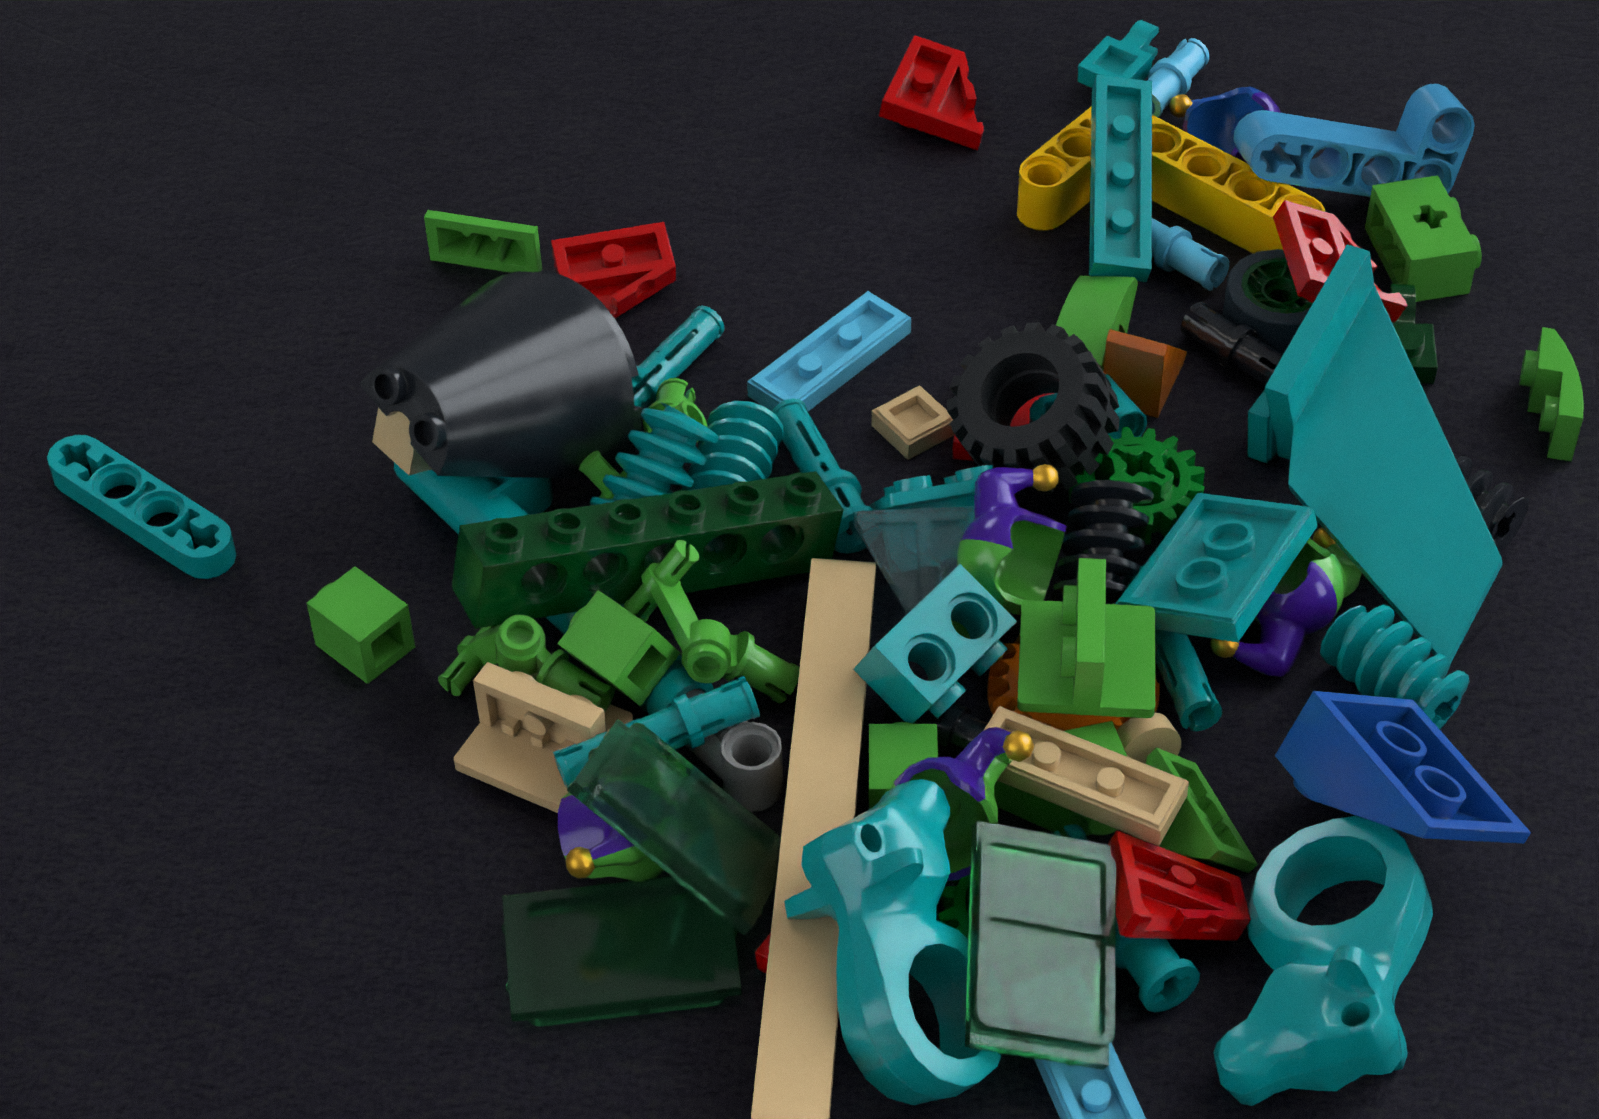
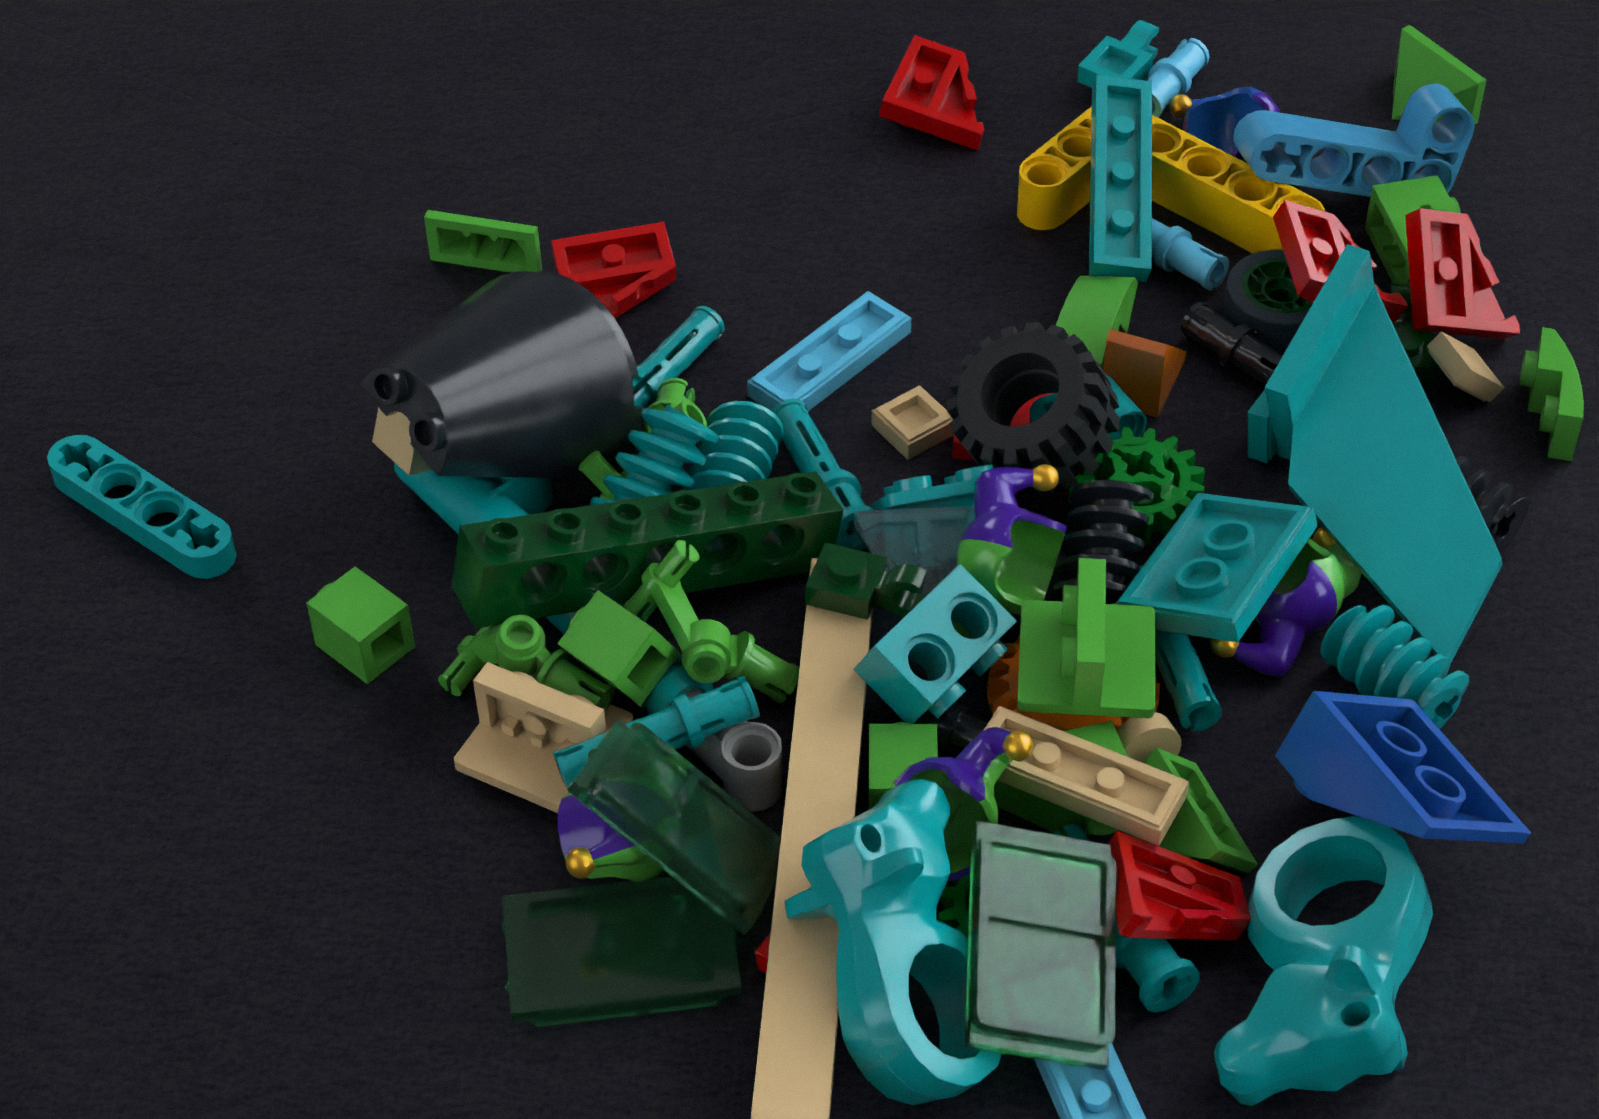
(858, 580): none -> dark green plate
(1425, 63): none -> bright green slope
(1452, 278): none -> red wing
(1464, 367): none -> tan tile

